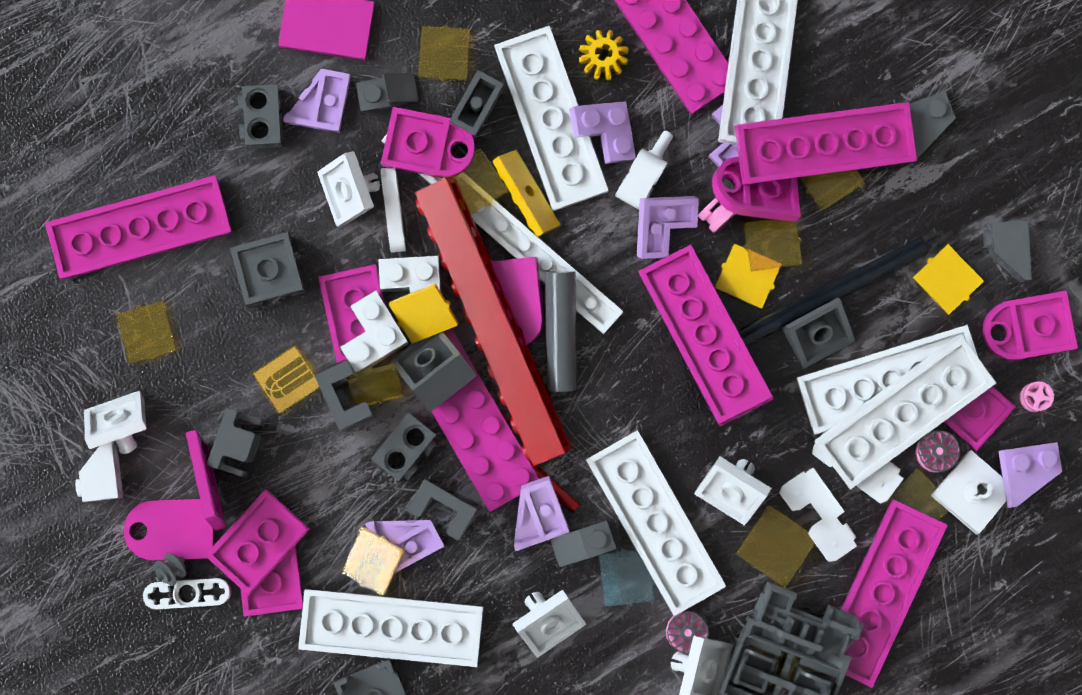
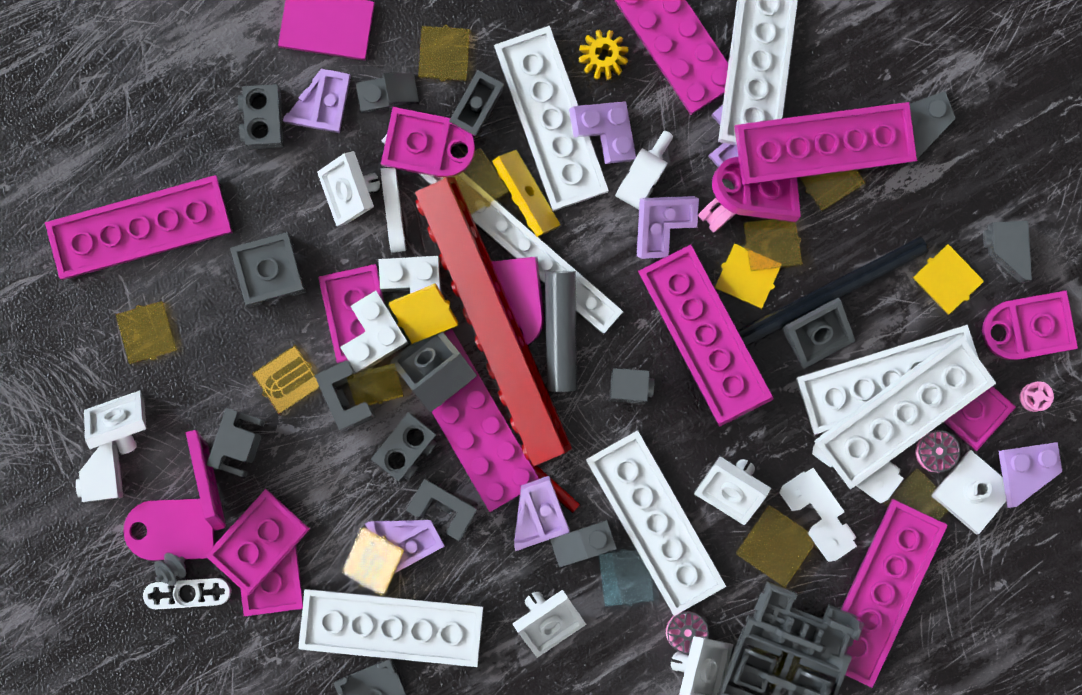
(631, 386): none -> dark grey brick

